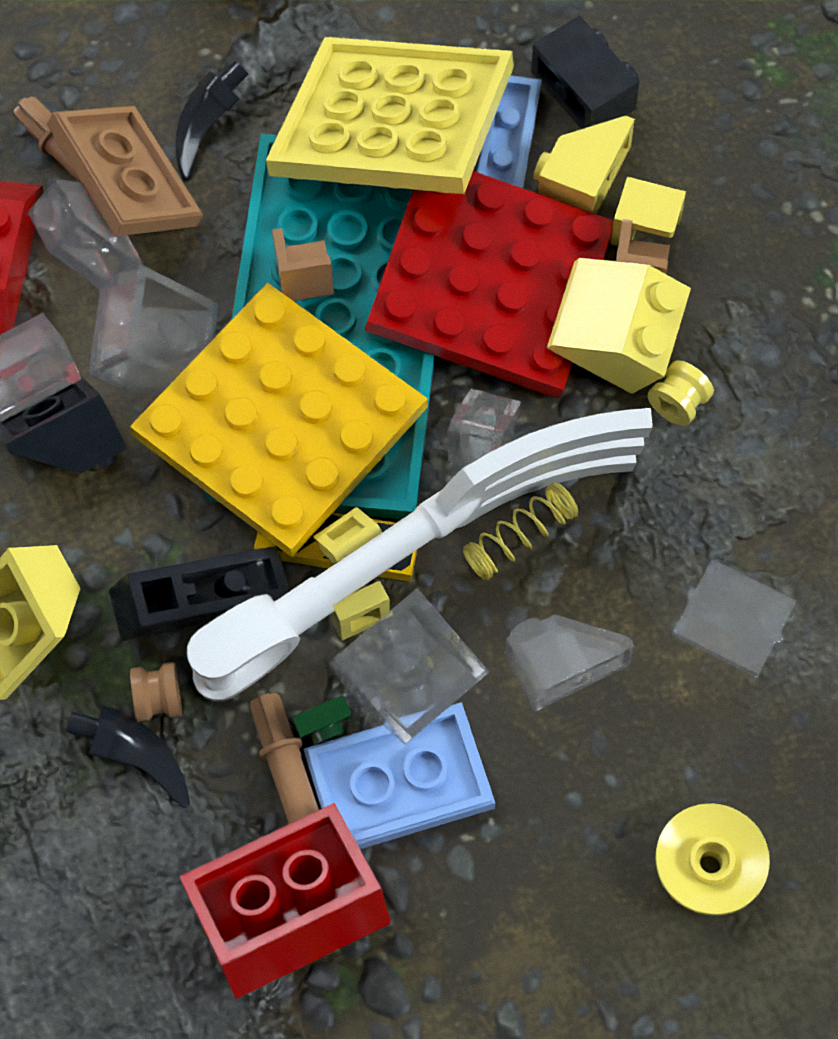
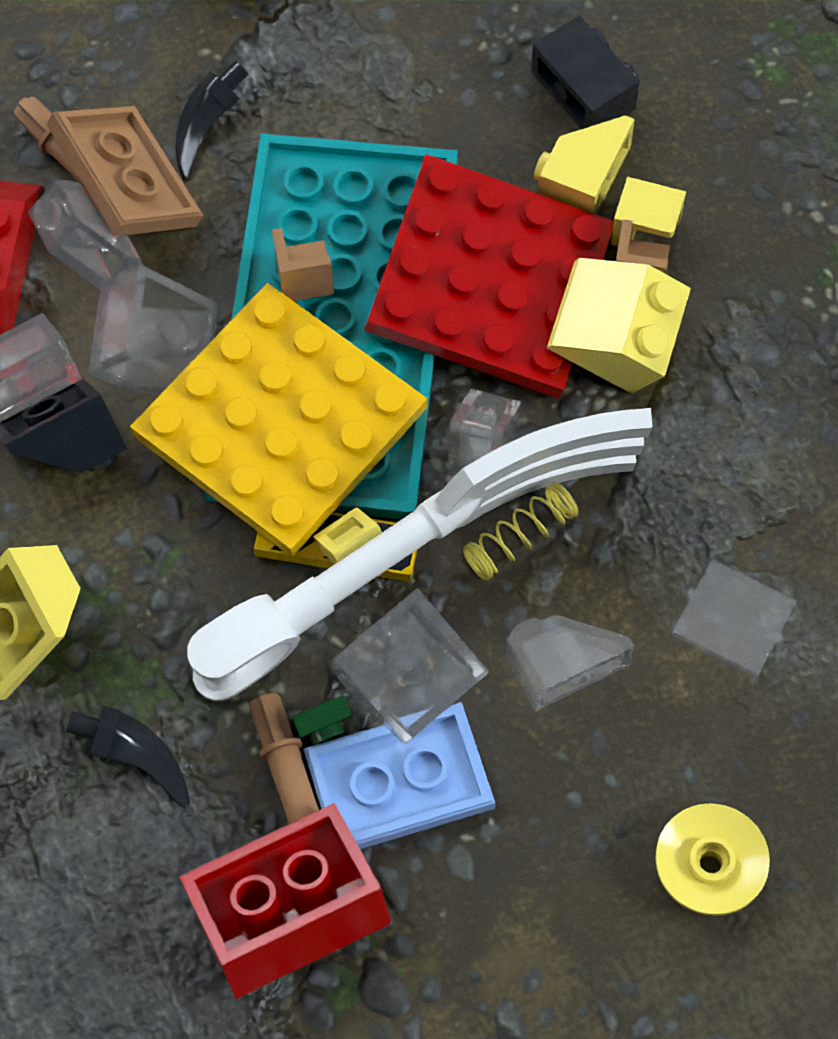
(155, 692): medium nougat wheel -> none
(194, 591): black slope -> none
(360, 610): light yellow plate -> none
(391, 115): light yellow plate -> none
(511, 132): light blue tile -> none
(680, 393): light yellow wheel -> none

